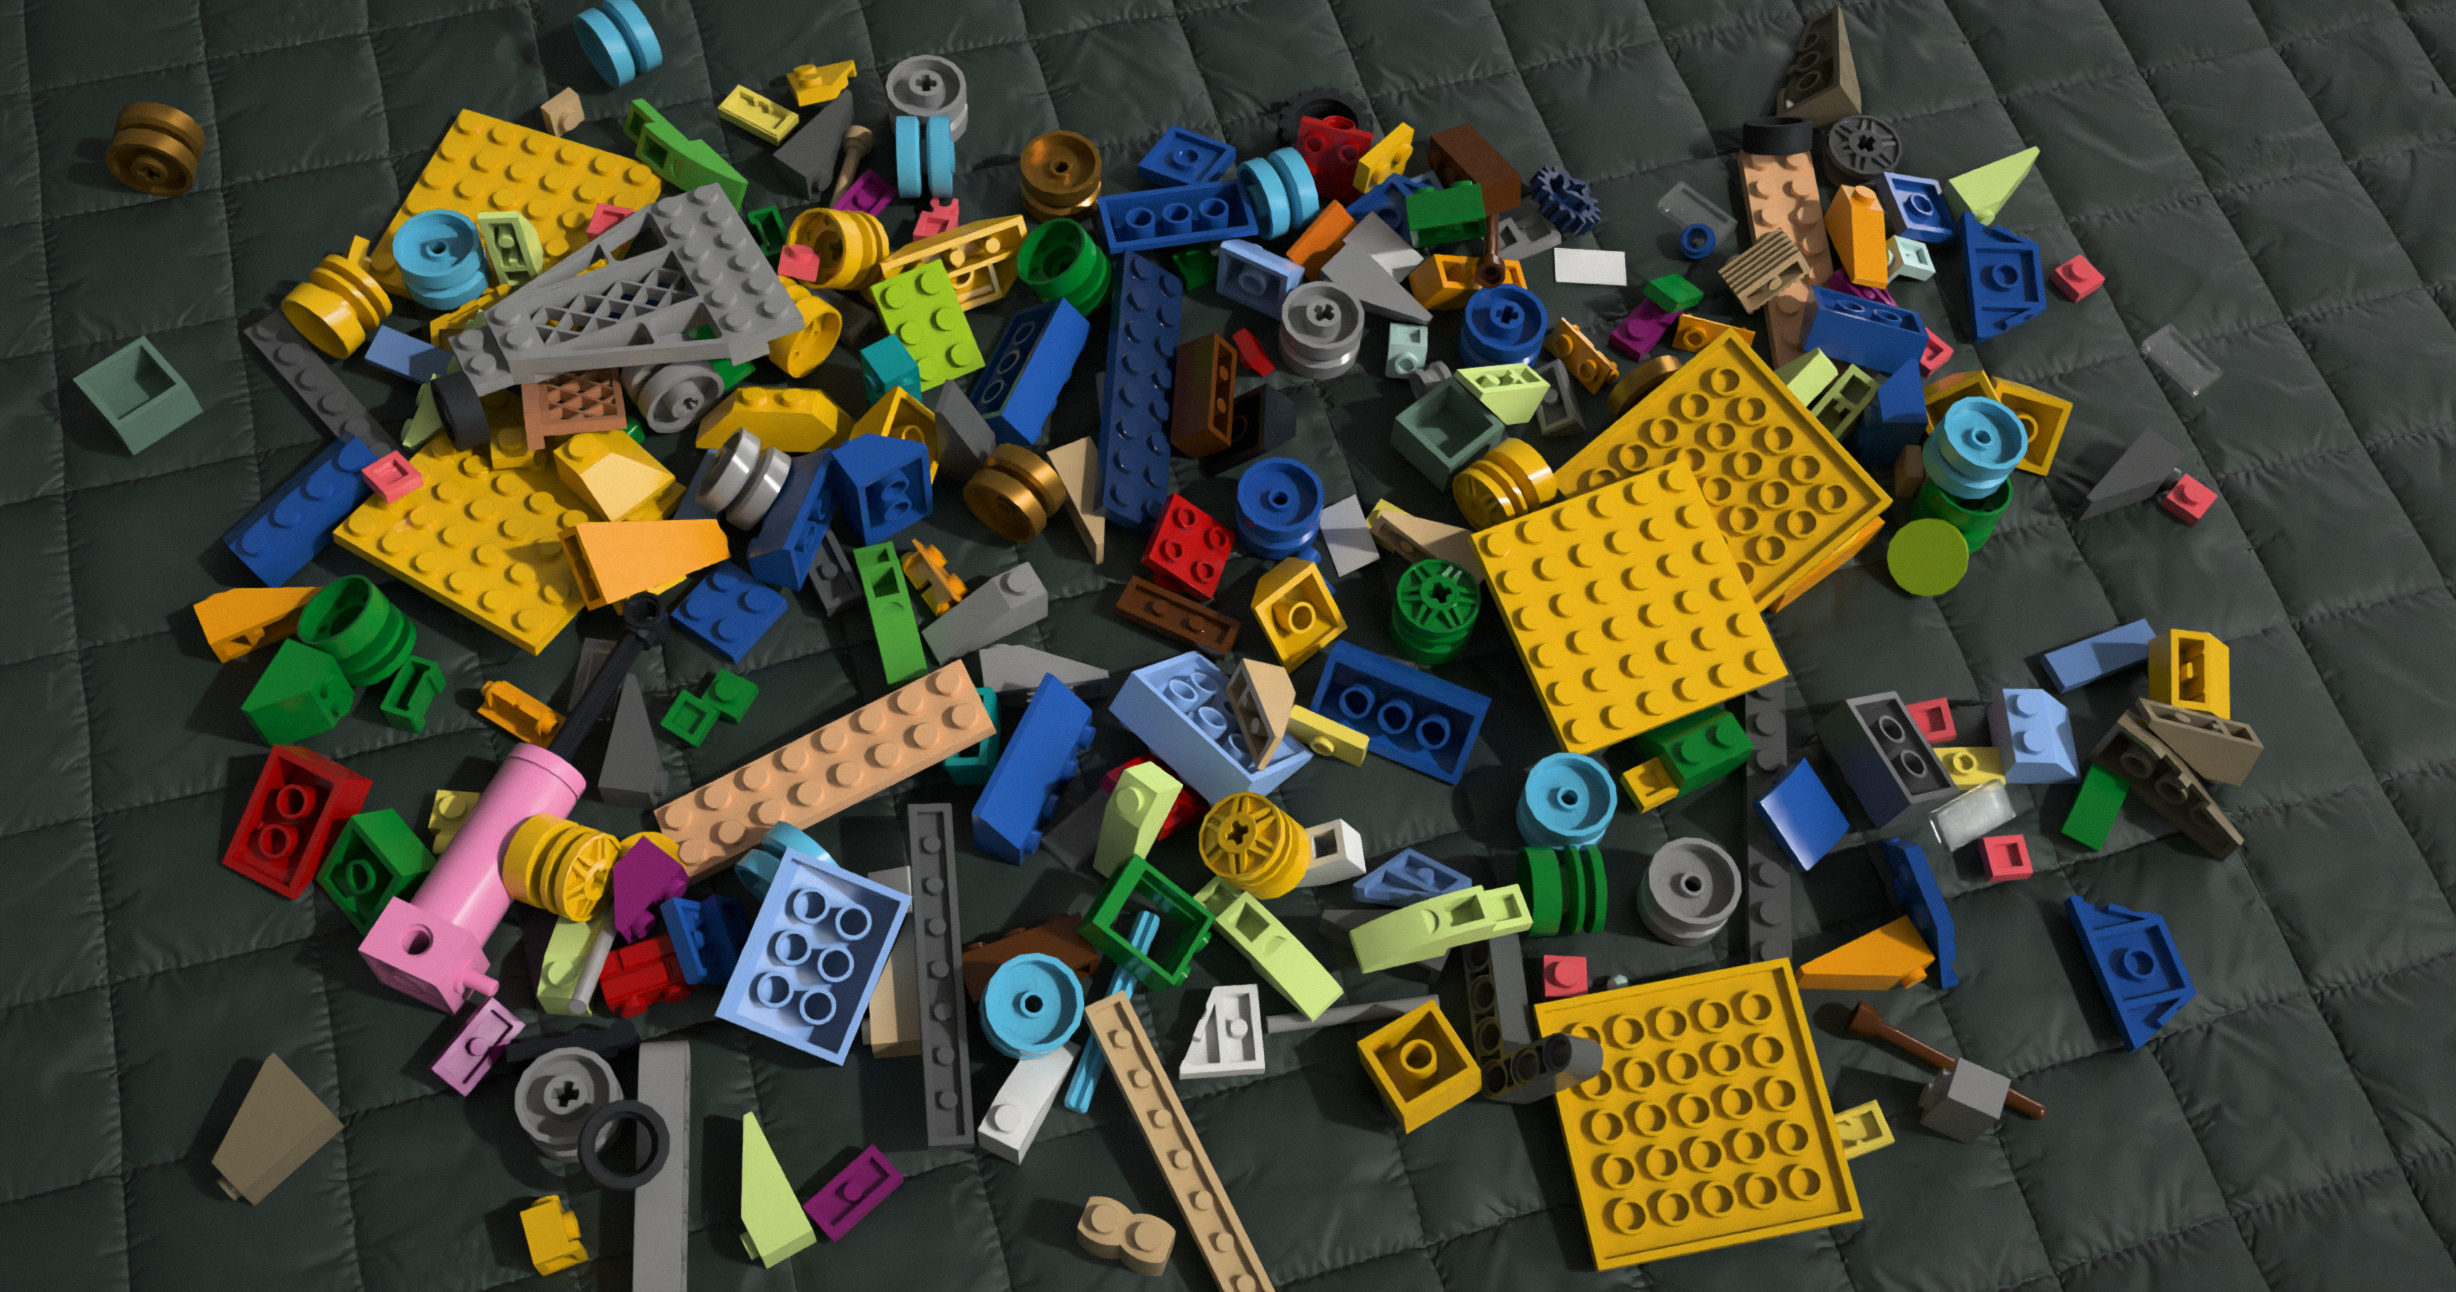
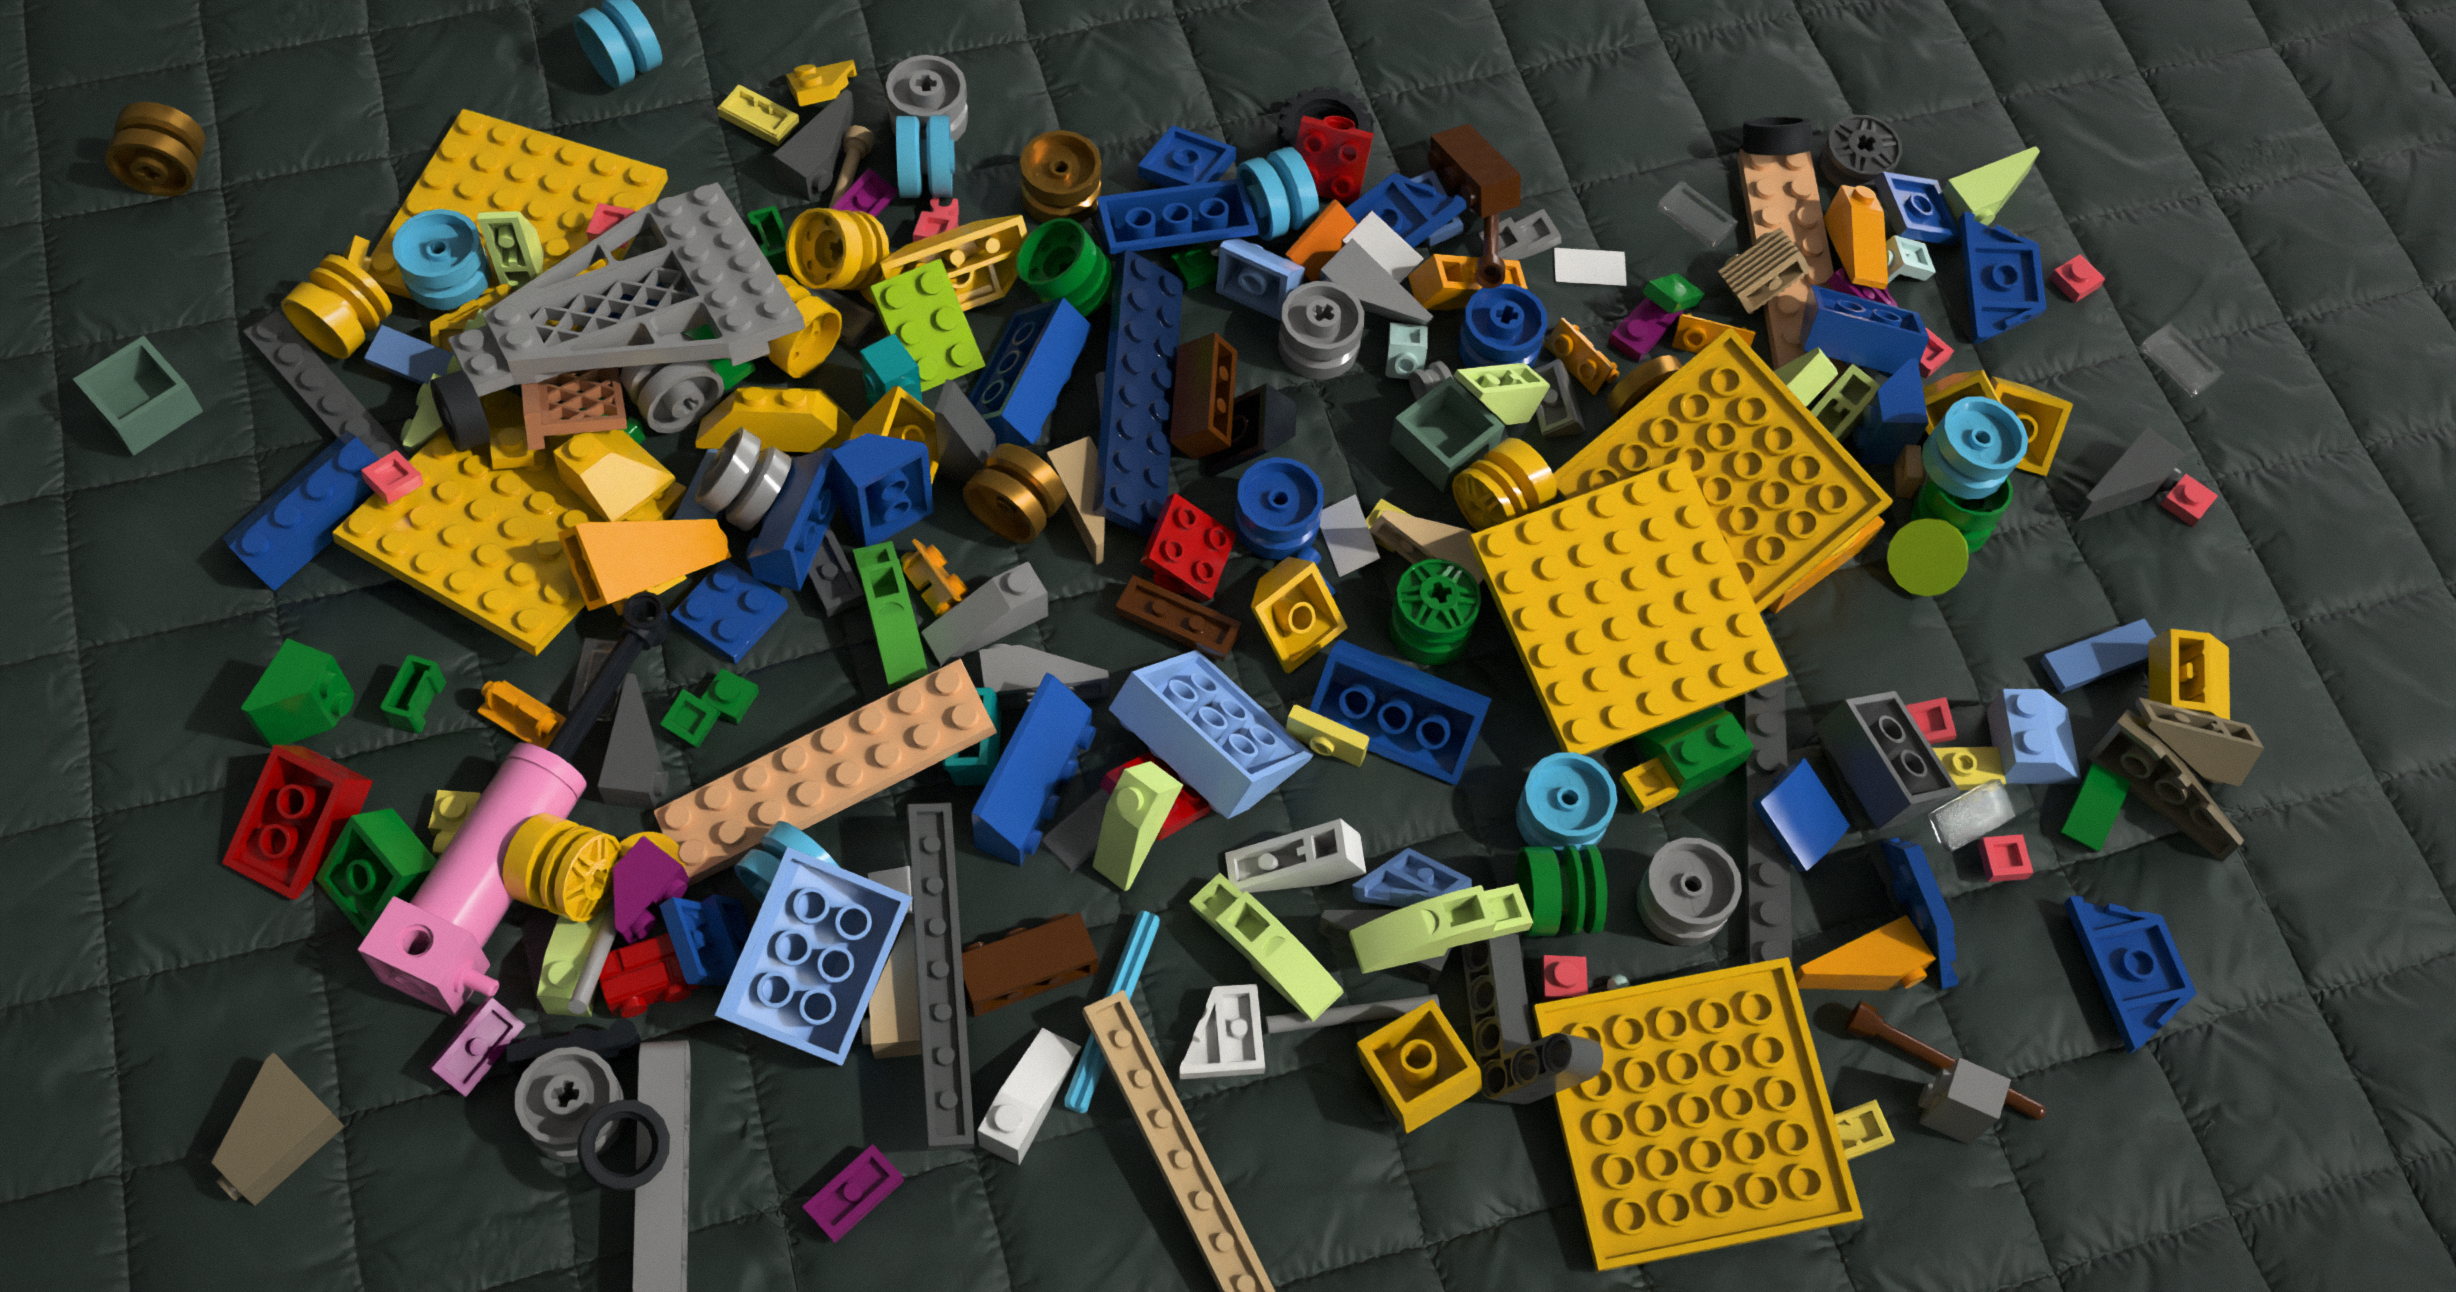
(251, 618): light orange slope -> none
(357, 628): green wheel -> none
(551, 1235): yellow brick -> none
(562, 112): tan plate -> none
(676, 158): bright green slope -> none
(768, 1204): yellowish green slope -> none
(799, 262): coral plate -> none
(1015, 1029): medium azure wheel -> none
(1114, 1232): tan brick -> none
(1195, 918): green window -> none
(1252, 353): red plate -> none
(1254, 845): yellow wheel -> none
(1262, 705): tan slope -> none
(1384, 159): yellow wing -> none
(1446, 214): green slope -> none
(1564, 200): dark blue gear -> none
(1693, 232): blue plate -> none
(1824, 77): dark tan wedge -> none

